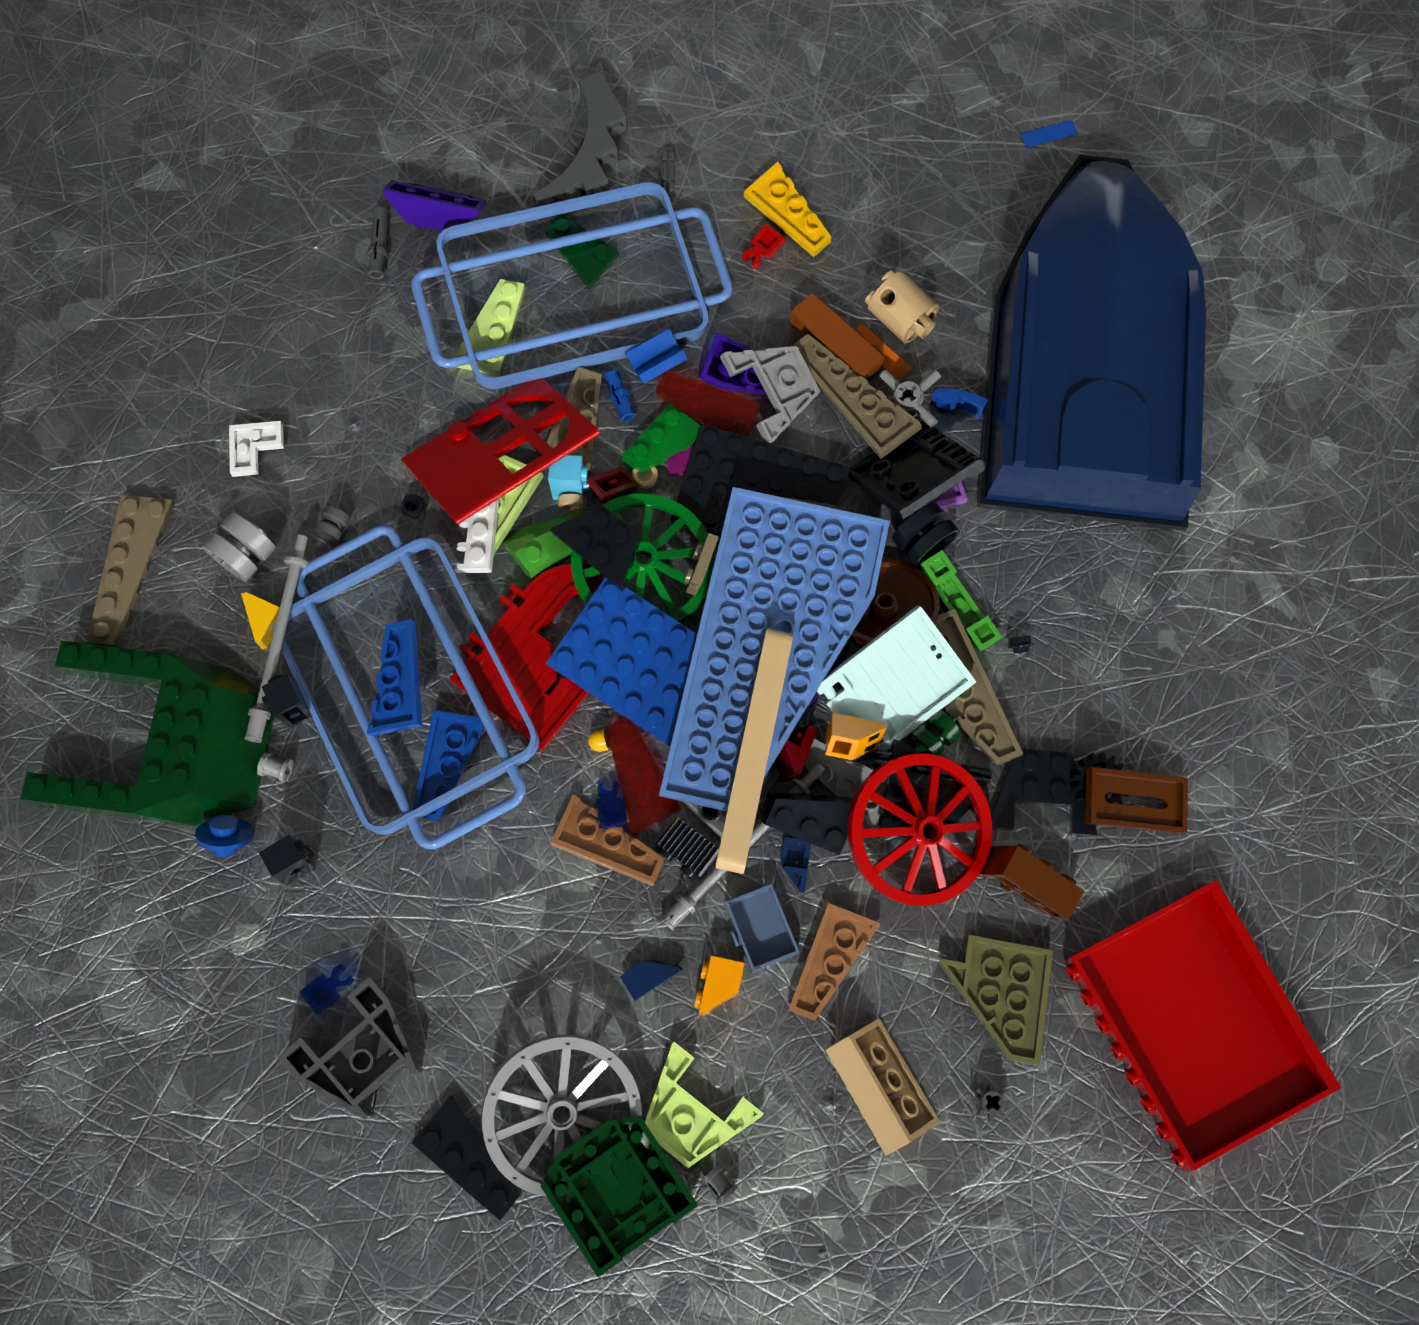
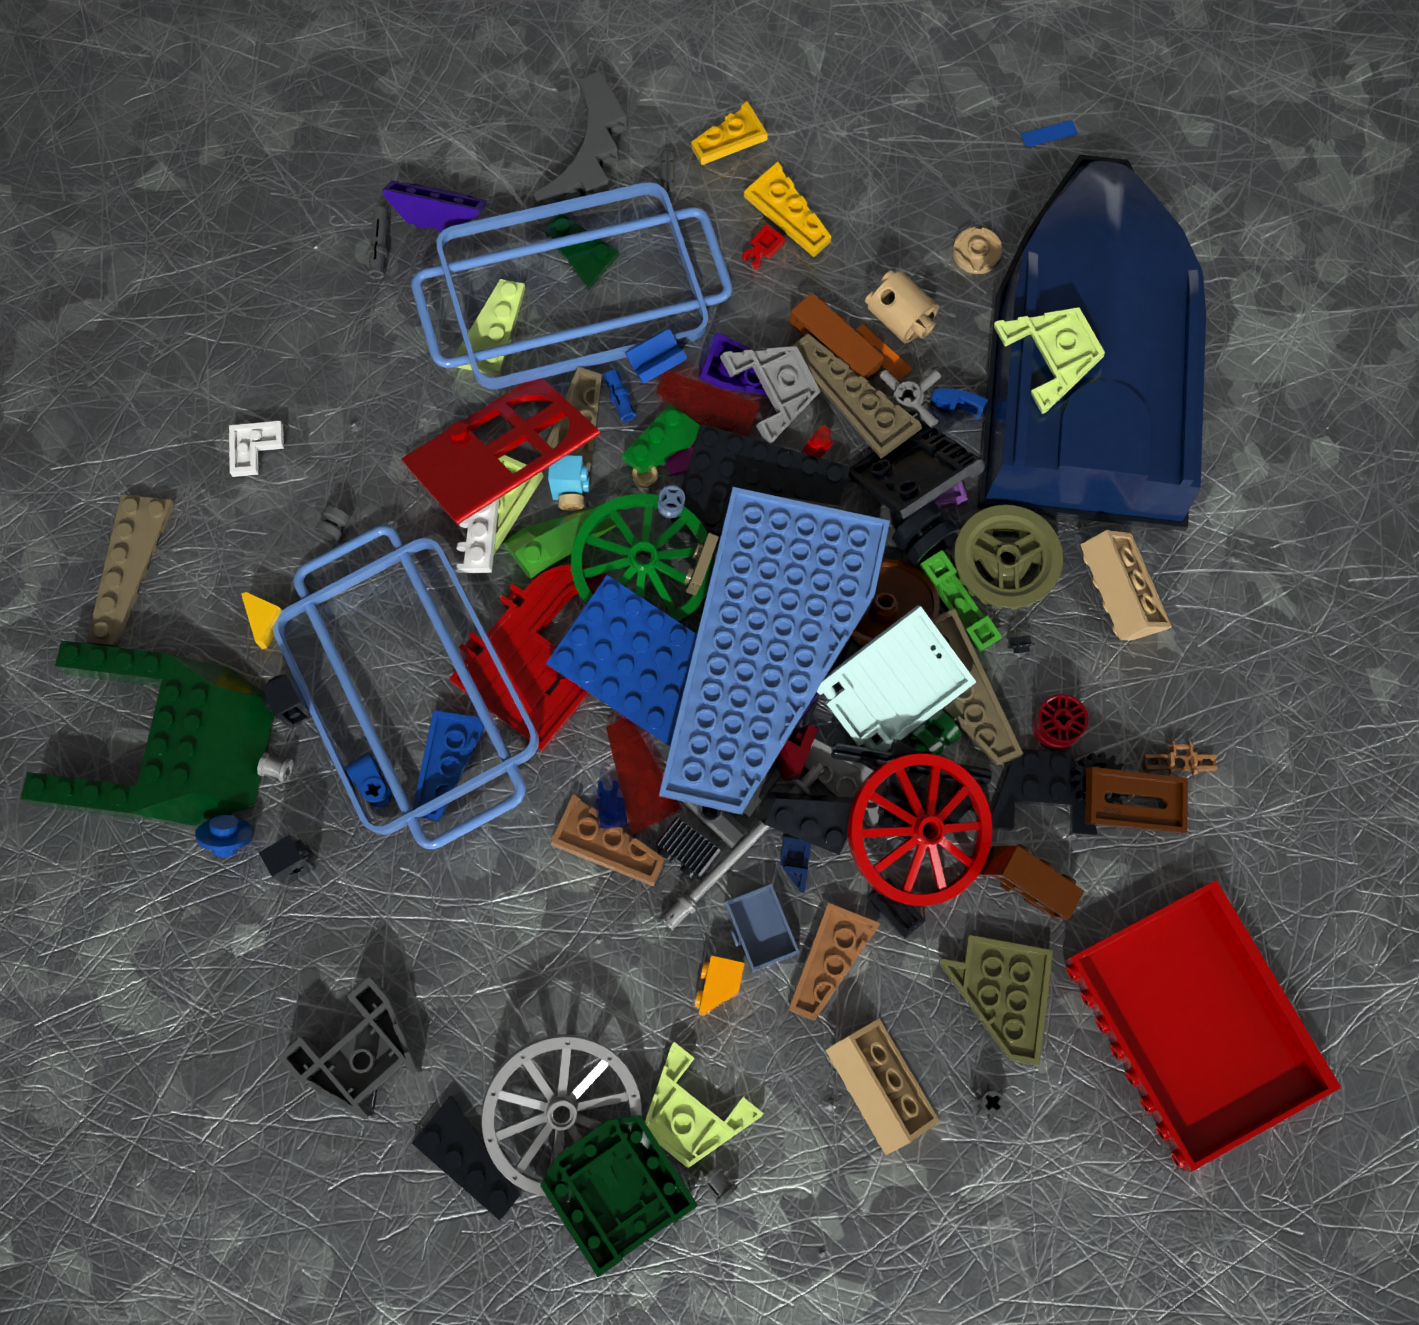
(243, 540): light grey wheel -> none
(259, 713): light grey bar -> none
(323, 991): clear blue plate -> none
(367, 778): none -> blue piece
(398, 689): blue wing -> none
(413, 500): black plate -> none
(599, 740): yellow hinge -> none
(602, 542): black wing -> none
(612, 484): dark red slope -> none
(647, 976): dark blue slope -> none
(672, 495): none -> sand blue wheel
(734, 134): none -> yellow wing
(754, 751): tan beam -> none
(819, 442): none -> red helmet
(852, 736): light orange slope -> none
(888, 916): none -> black tile
(977, 250): none -> tan tile
(1035, 543): none -> olive gear
(1060, 722): none -> dark red wheel
(1065, 345): none -> yellowish green wing
(1124, 585): none -> tan slope
(1171, 757): none -> medium nougat piece

